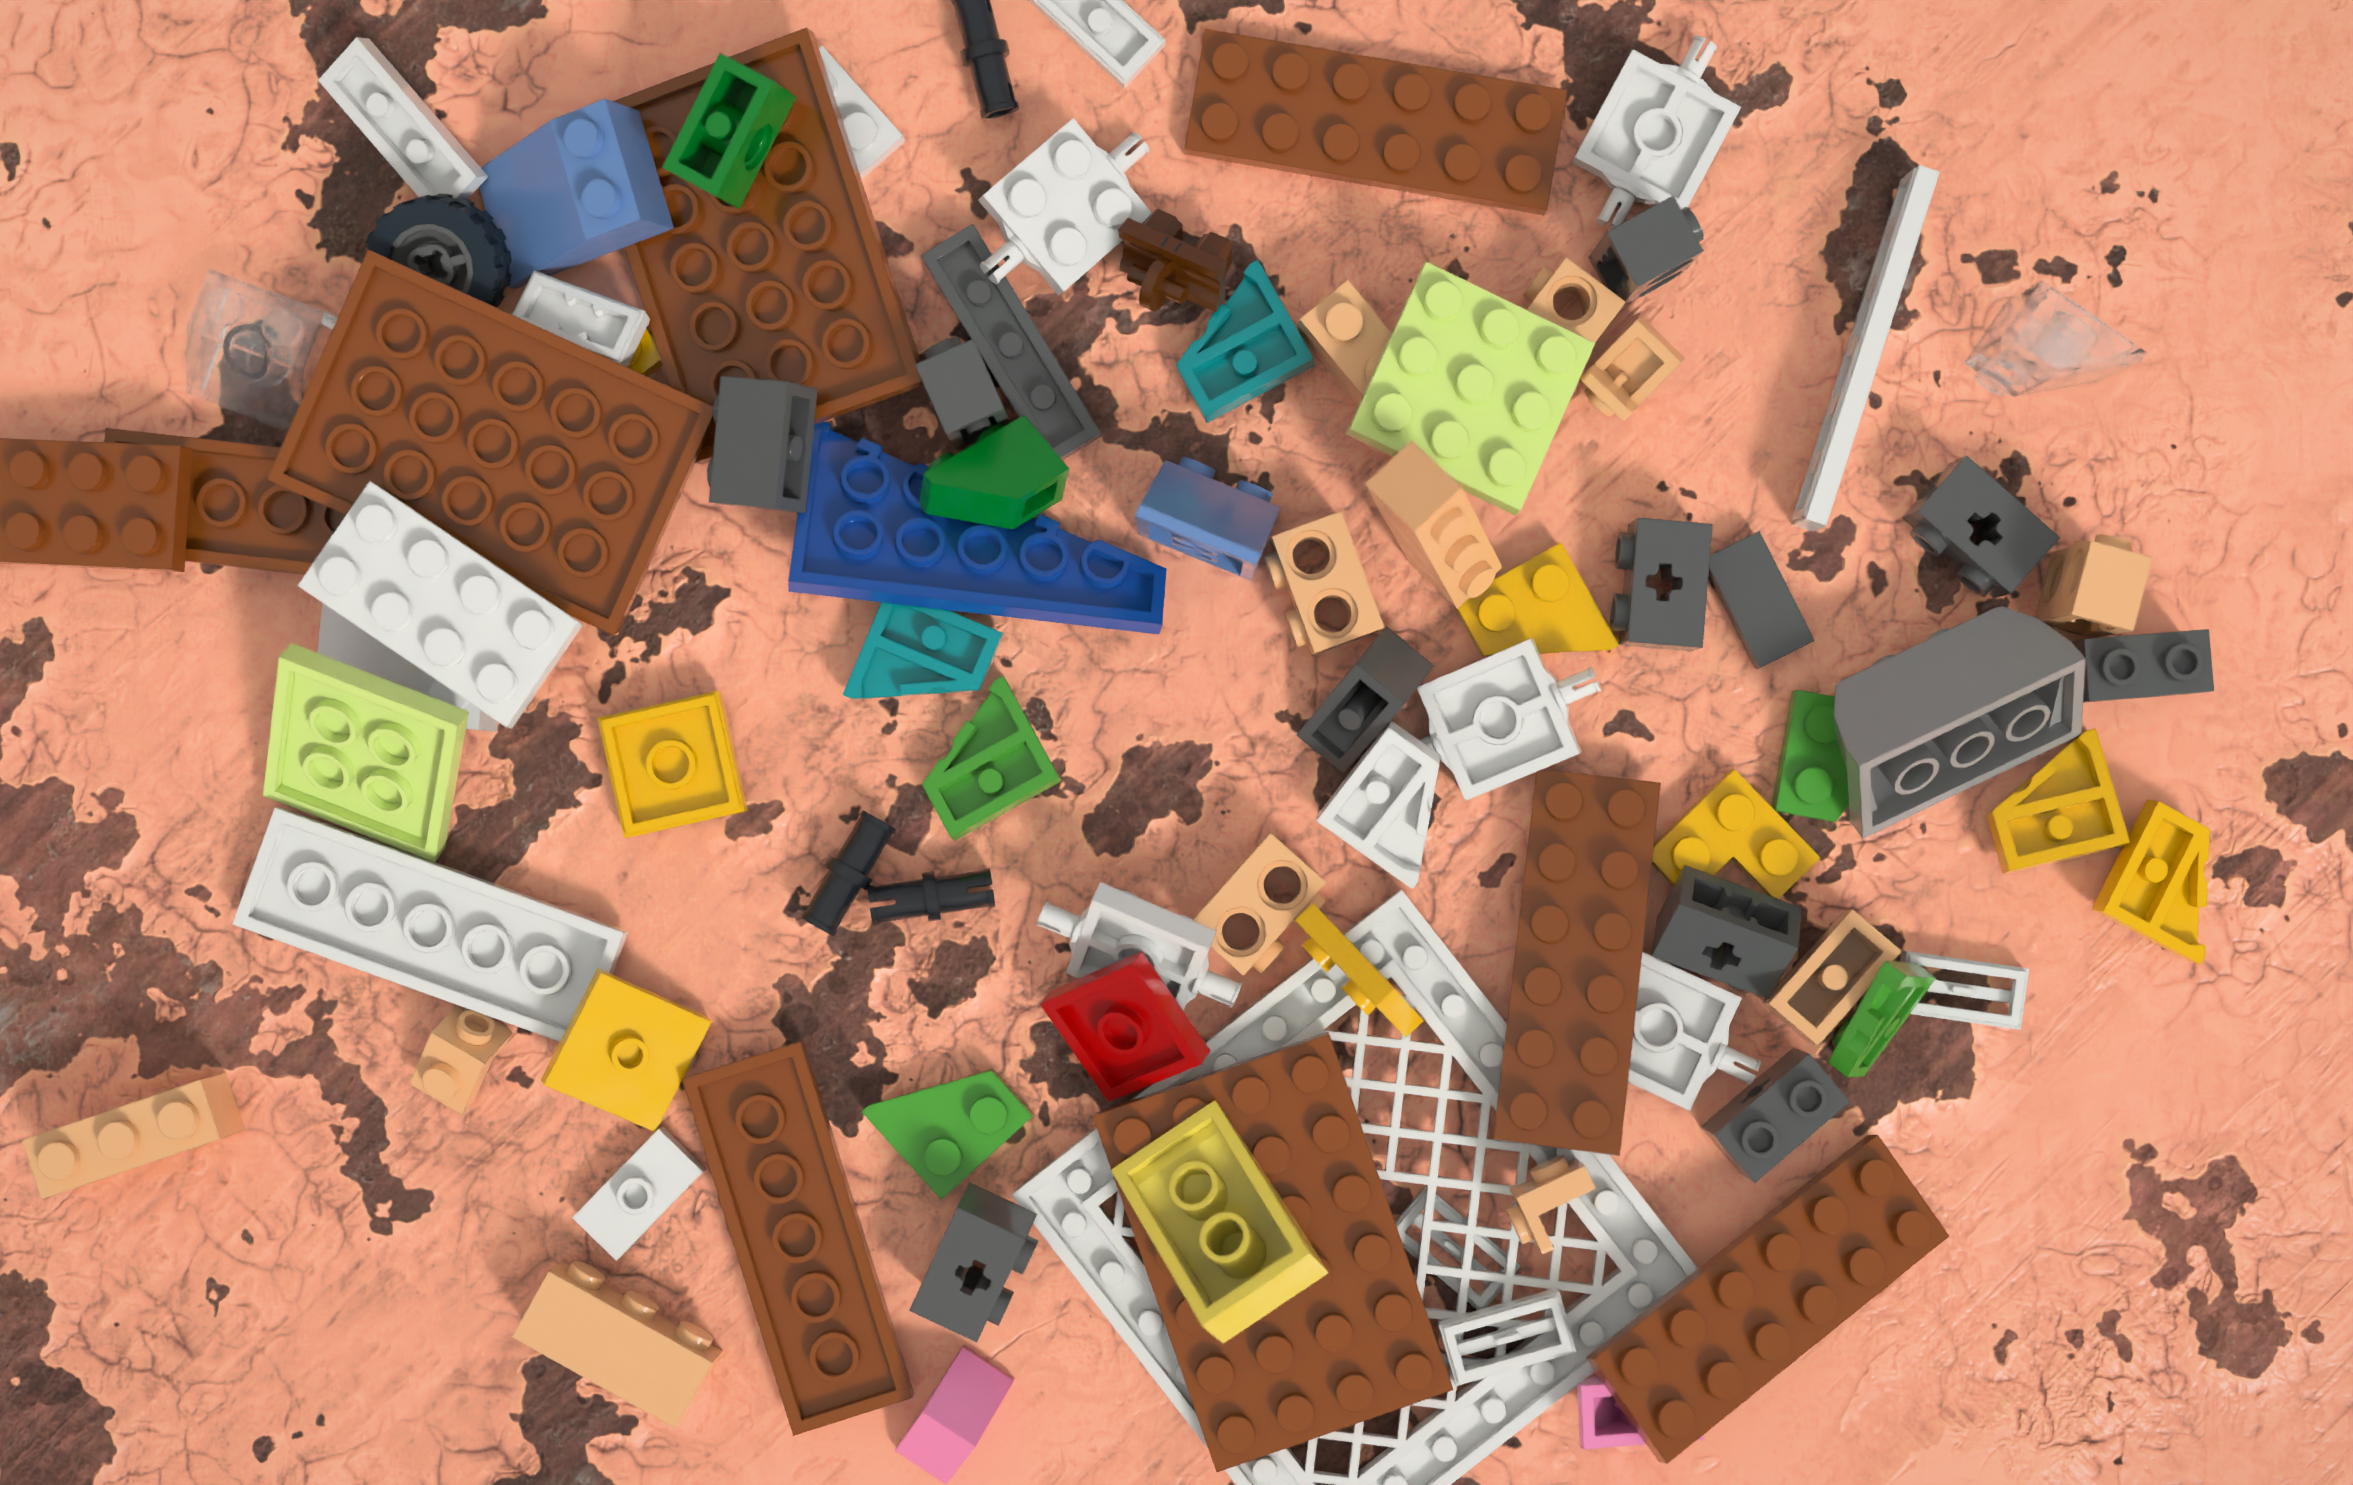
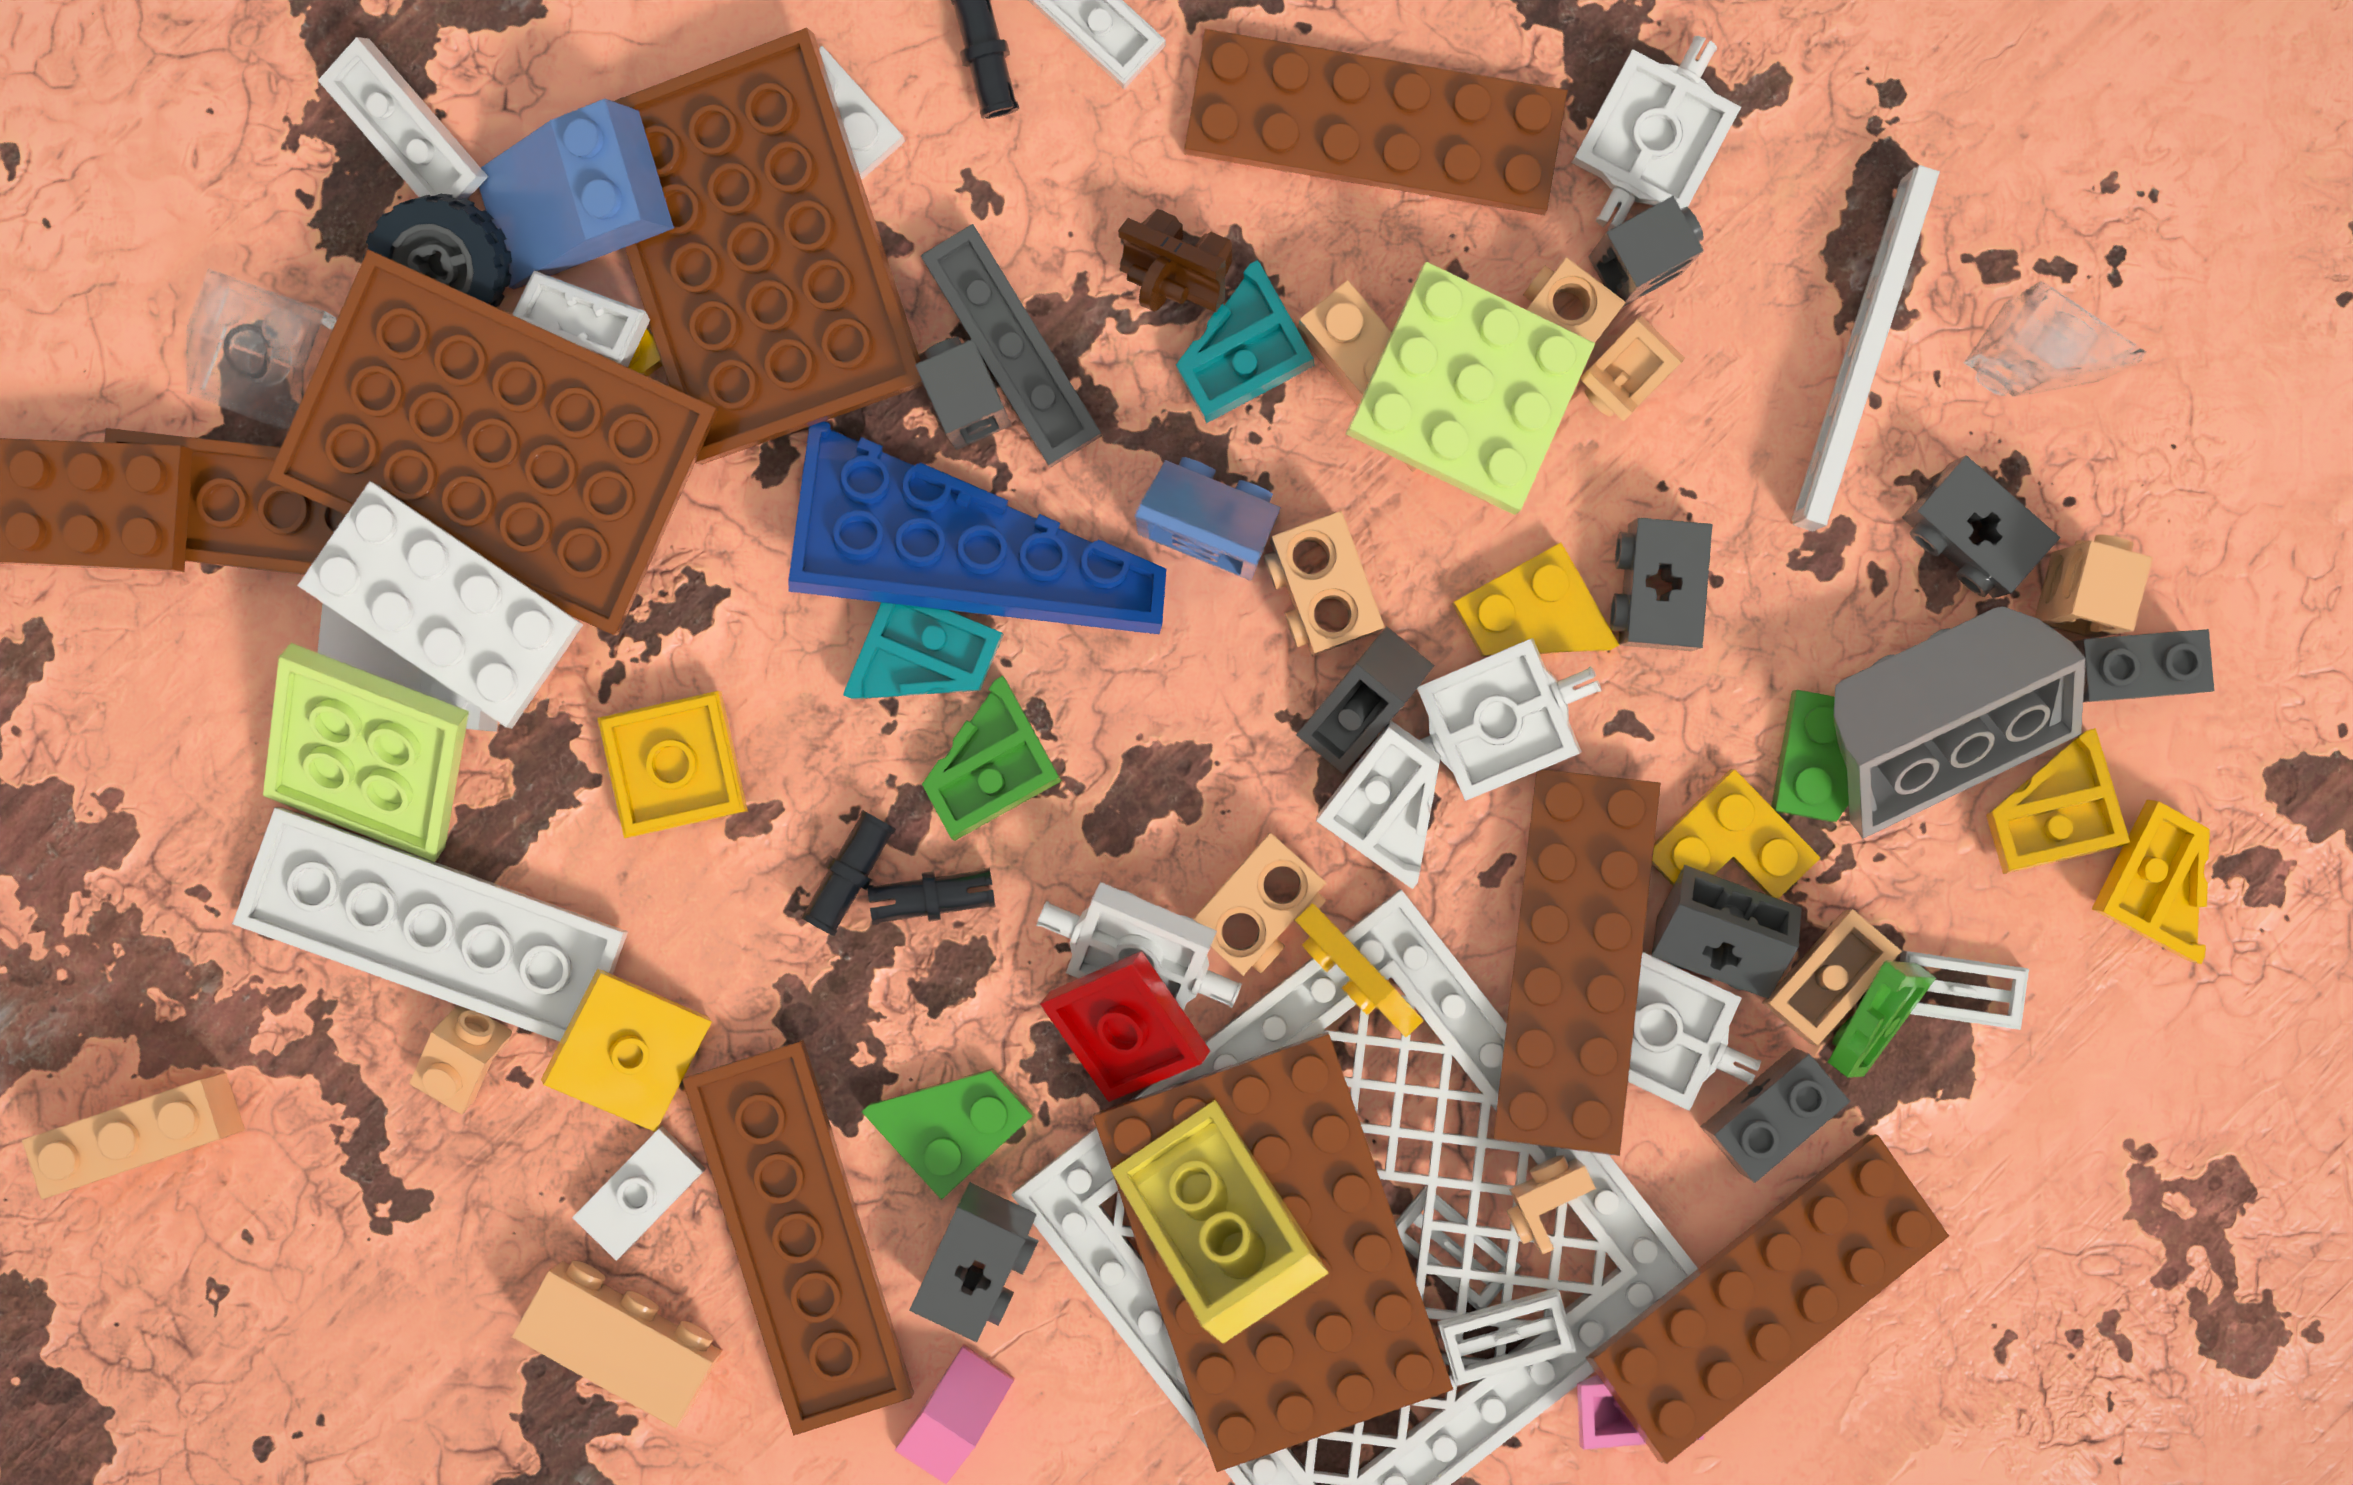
(729, 130): green brick -> none
(762, 444): dark grey brick -> none
(998, 479): green slope -> none
(1064, 206): white plate -> none
(1434, 524): light nougat brick -> none
(1758, 600): dark grey tile -> none

